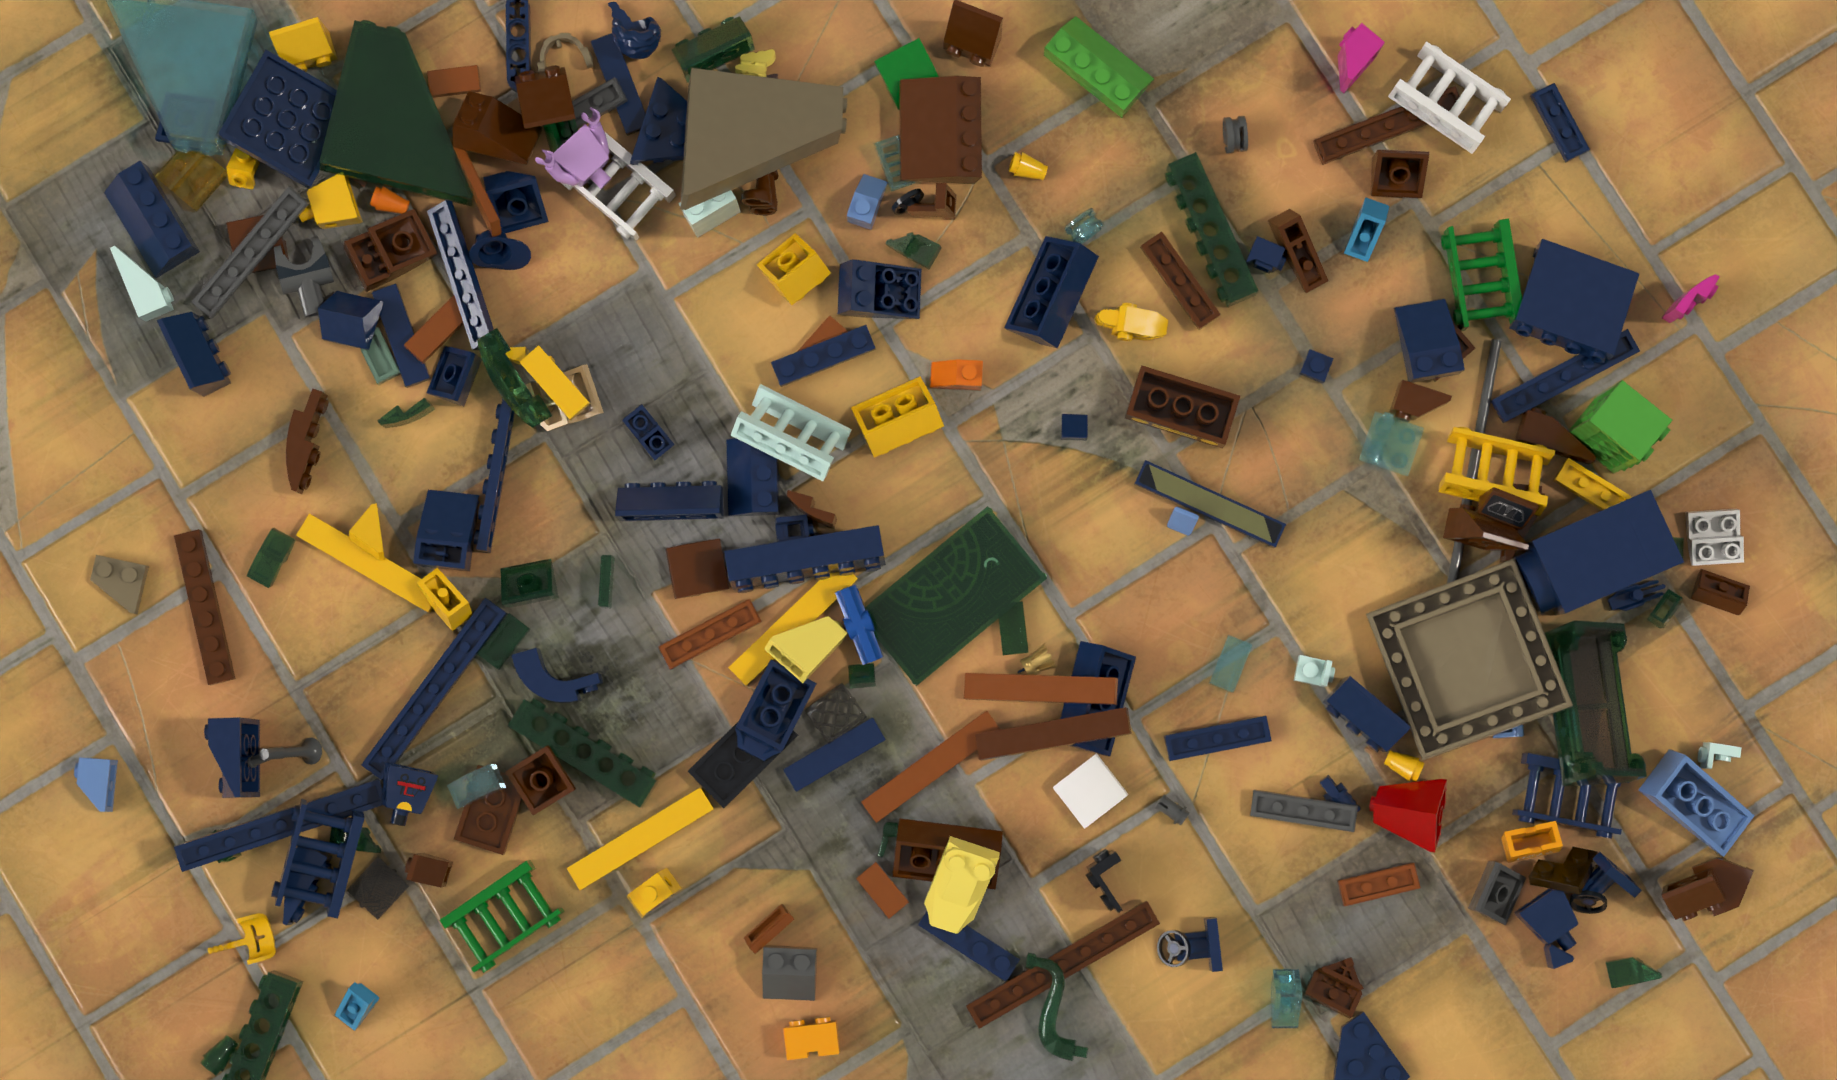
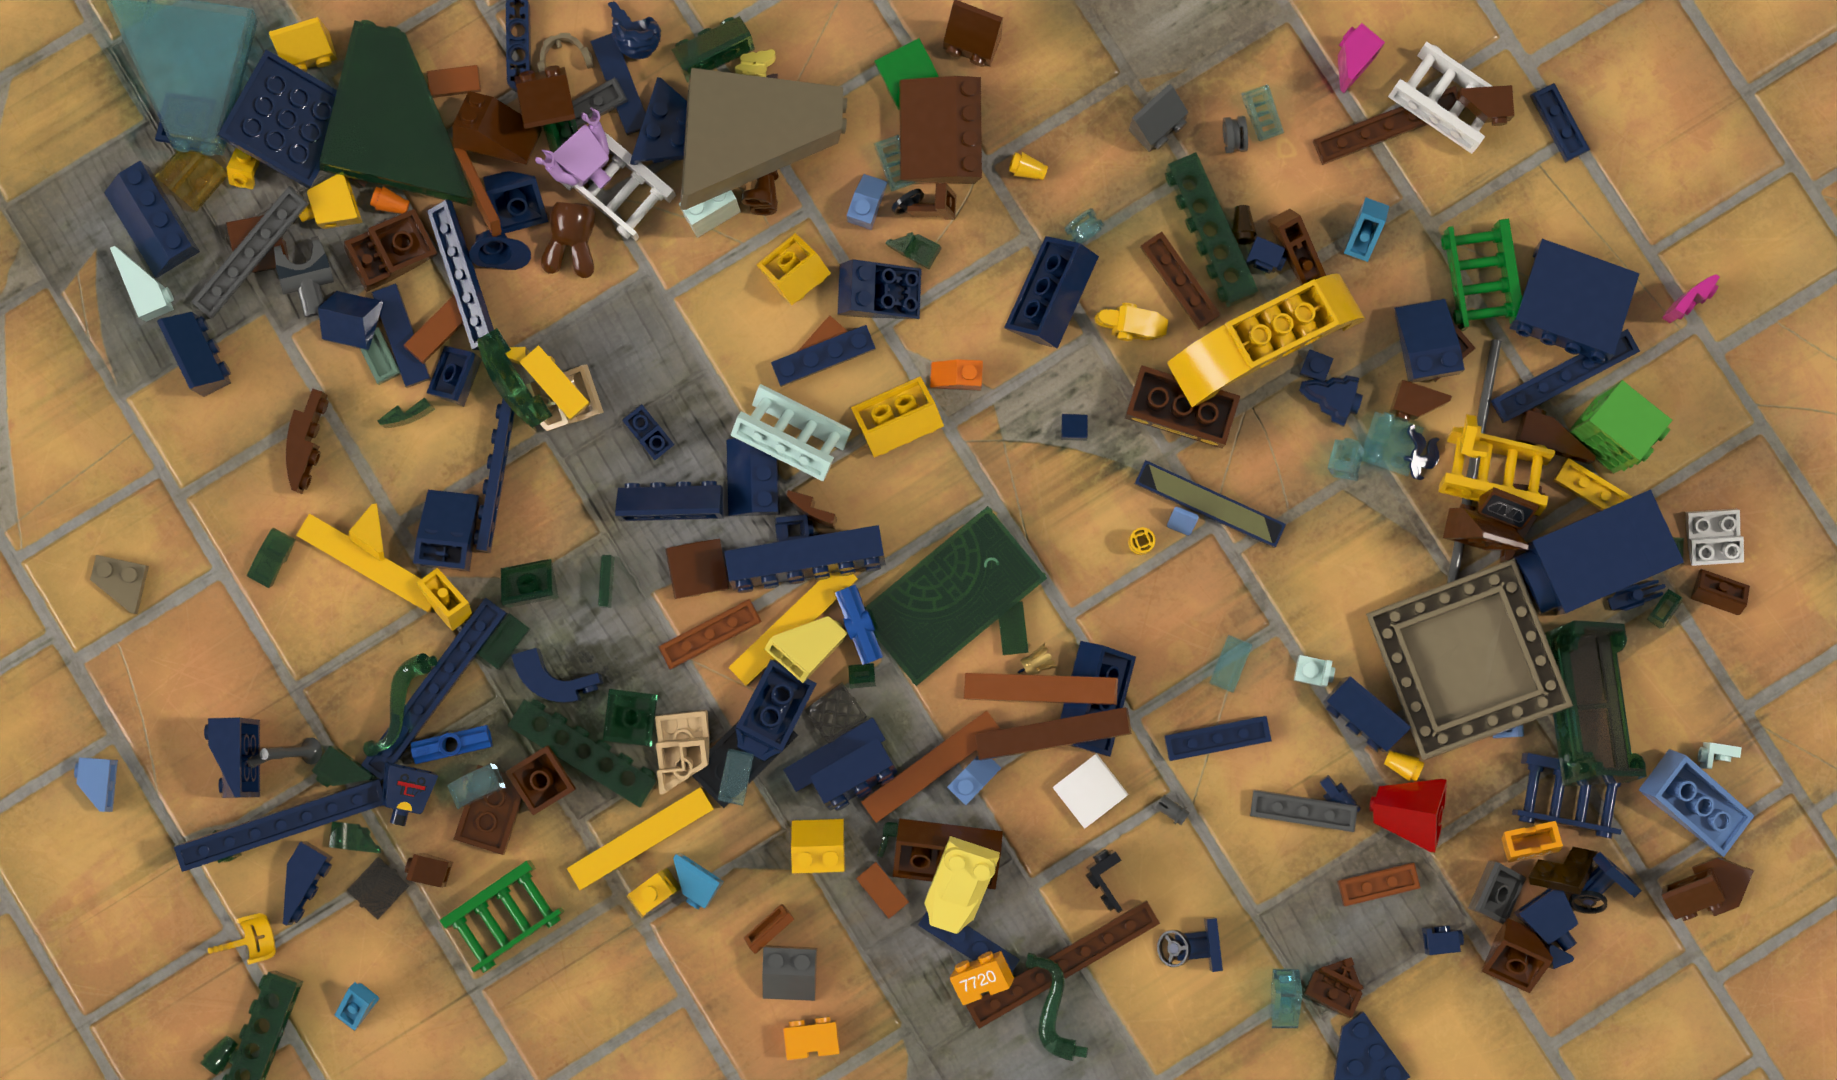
(204, 607): reddish brown plate -> none
(338, 876): dark blue fence -> none
(340, 769): none -> clear green slope
(407, 671): none -> clear green animal
(435, 747): none -> blue piece
(572, 227): none -> reddish brown piece
(630, 717): none -> clear green slope
(681, 746): none -> tan slope
(696, 881): none -> dark azure slope
(735, 777): none -> clear light blue tile
(817, 846): none -> yellow slope
(854, 775): none -> dark blue piece
(973, 779): none -> medium blue slope
(985, 974): none -> light orange brick
(1097, 66): bright green slope -> none
(1140, 545): none -> yellow wheel
(1159, 119): none -> dark grey slope
(1243, 225): none -> dark brown cone
(1264, 336): none -> yellow slope
(1271, 109): none -> clear light blue slope
(1335, 397): none -> dark blue rock
(1341, 451): none -> clear light blue brick
(1399, 173): reddish brown slope -> none
(1425, 461): none -> dark blue piece
(1442, 940): none -> dark blue brick
(1470, 439): none -> yellow bracket
(1489, 103): none -> reddish brown slope
(1517, 956): none -> reddish brown slope
(1630, 971): clear green slope -> none

